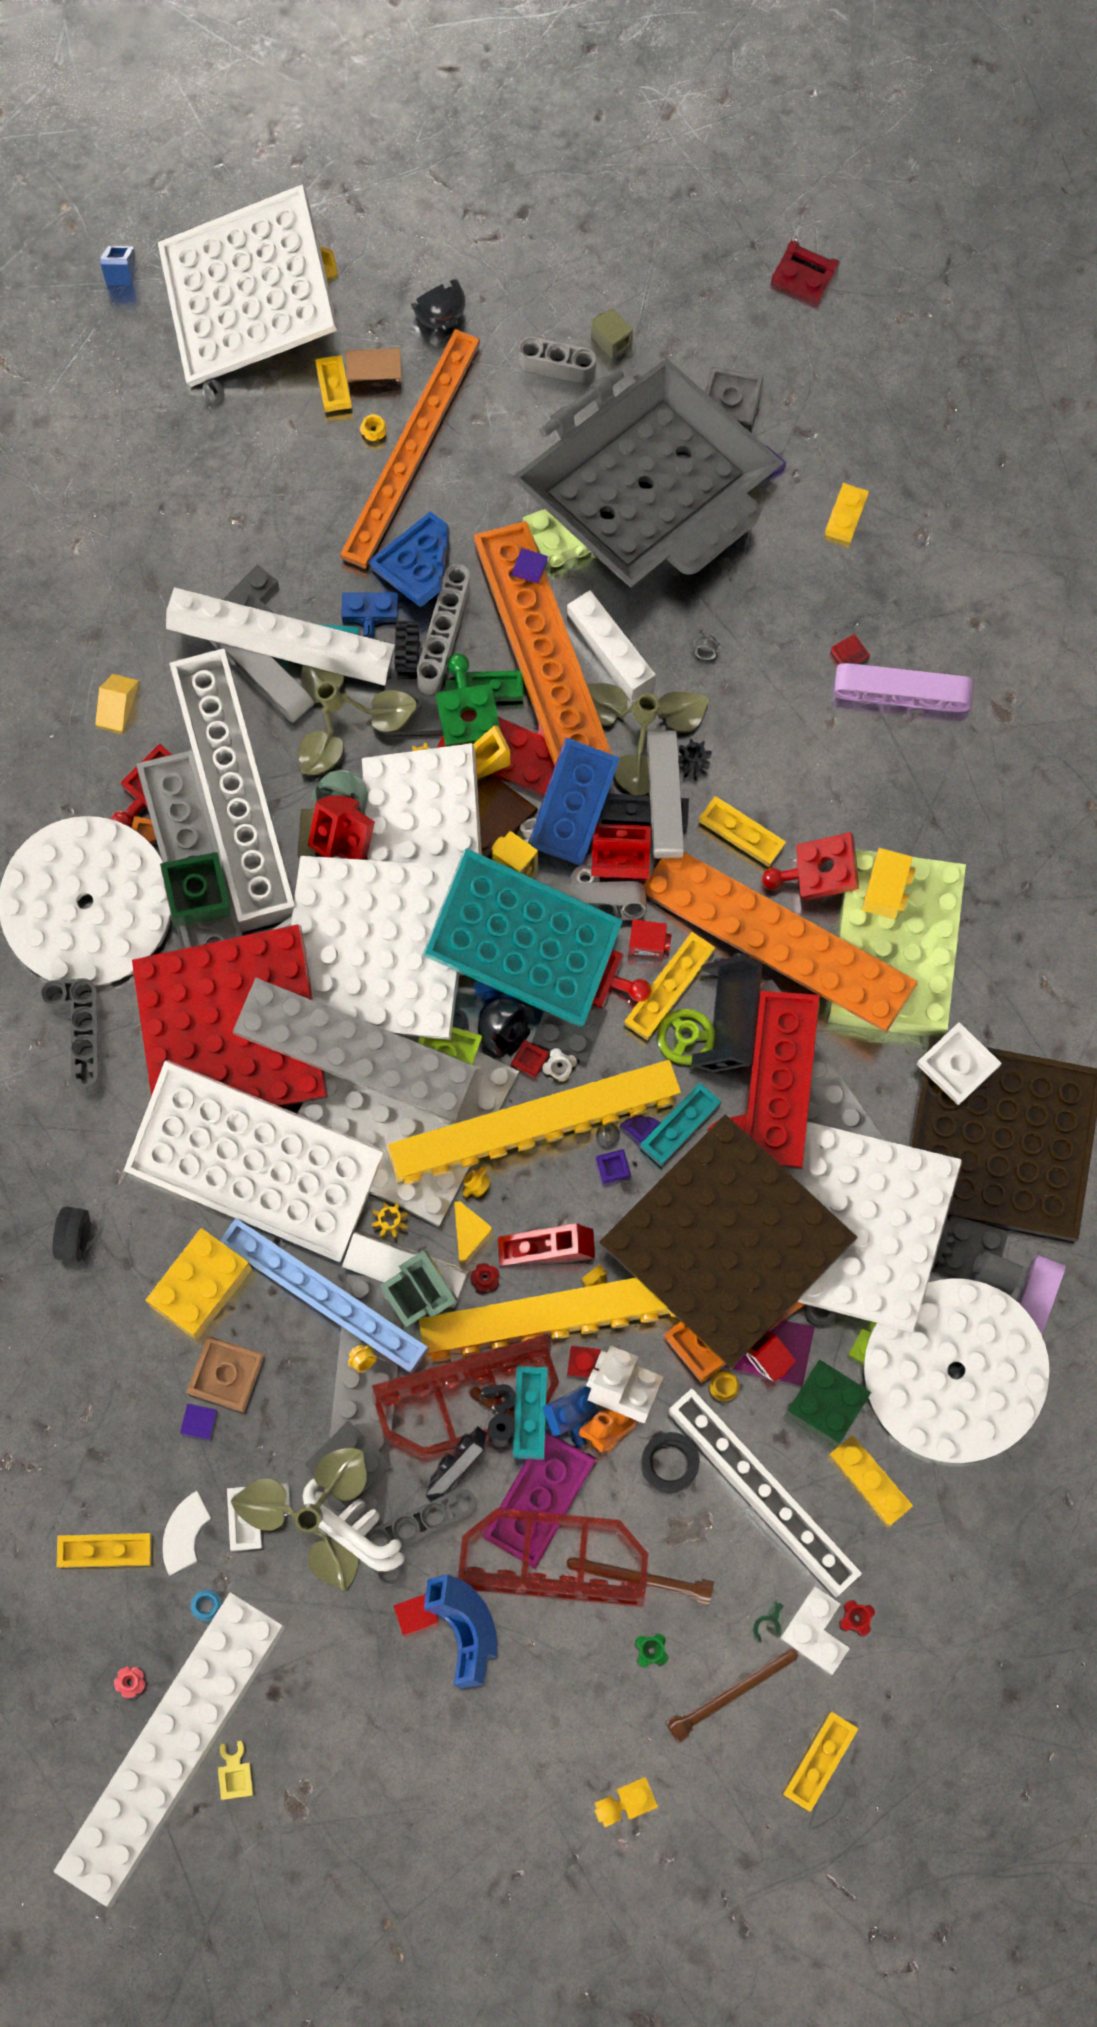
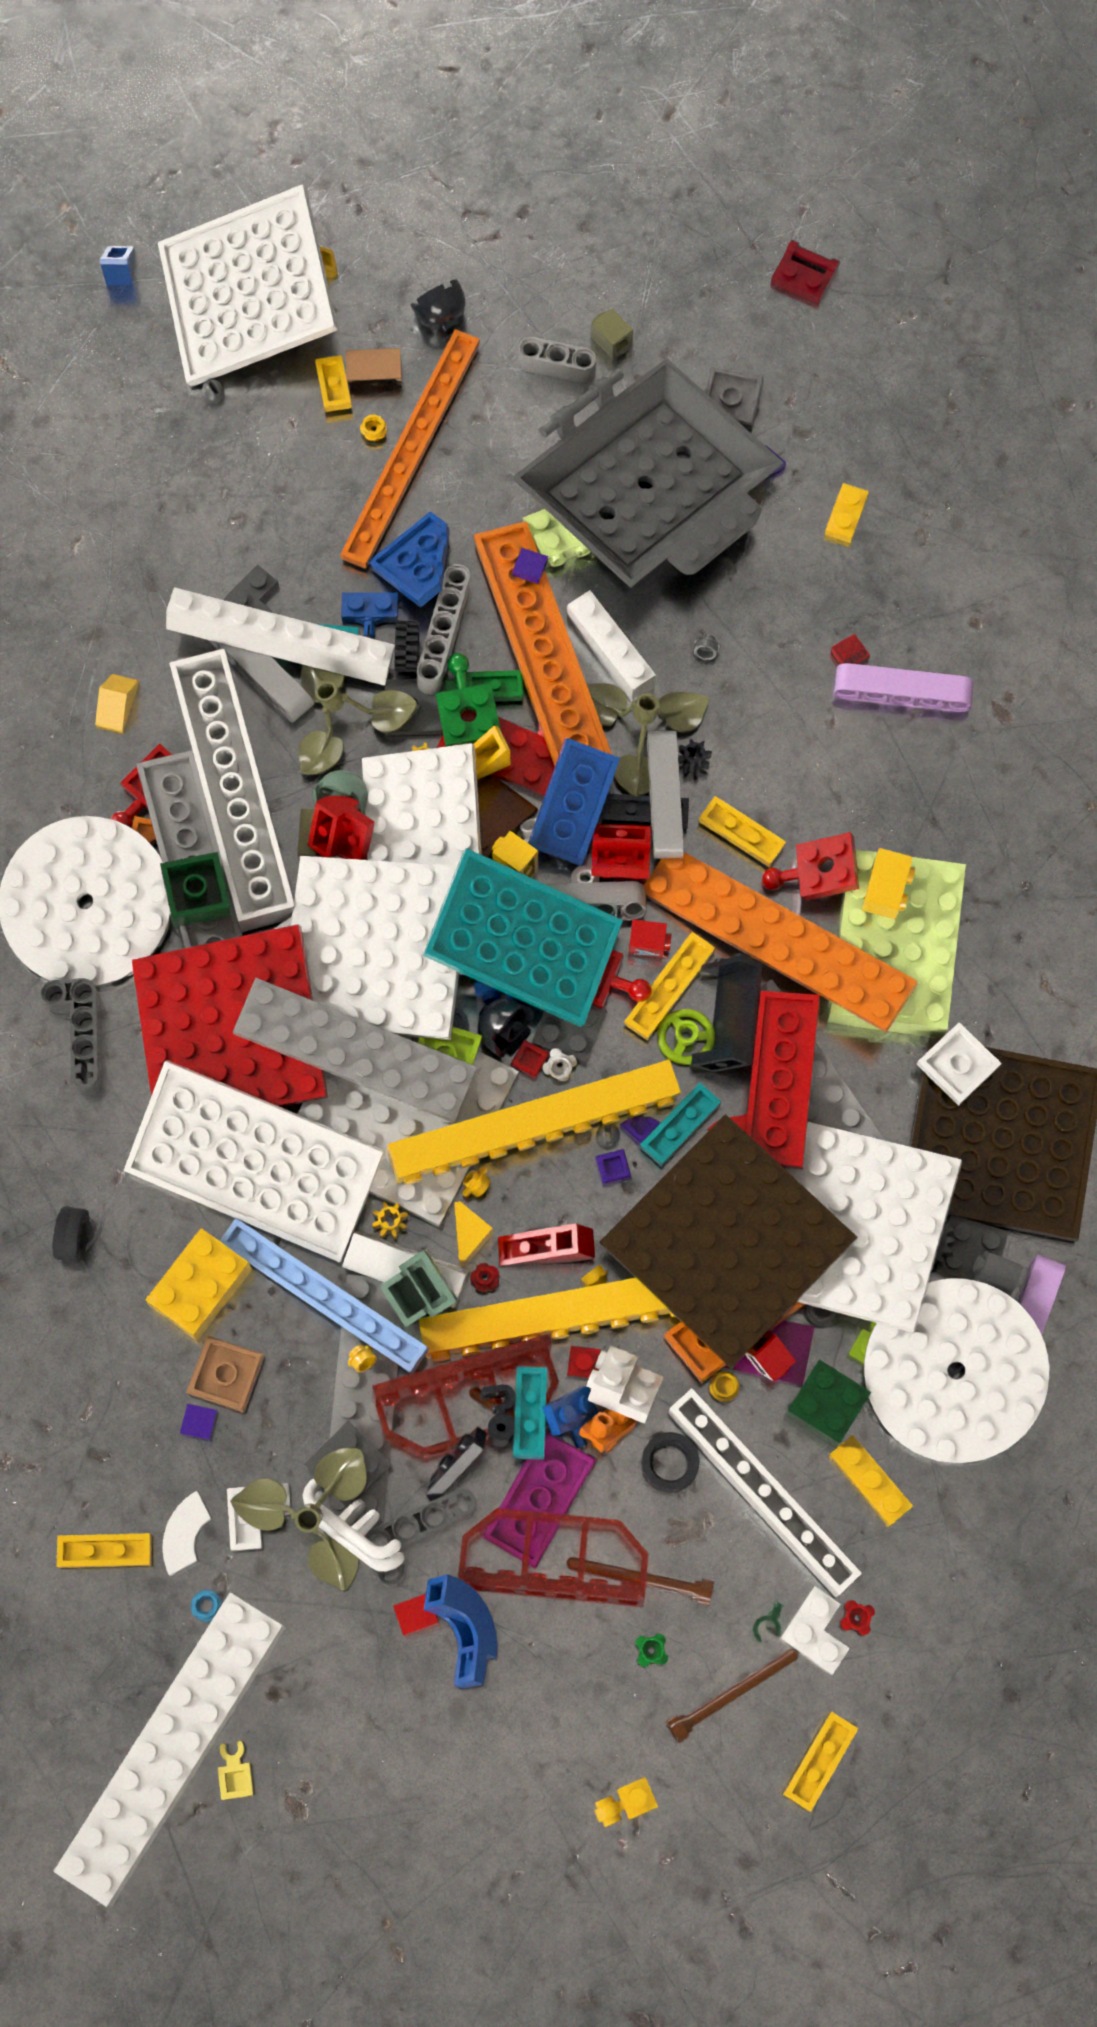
(137, 1686): coral plate -> none

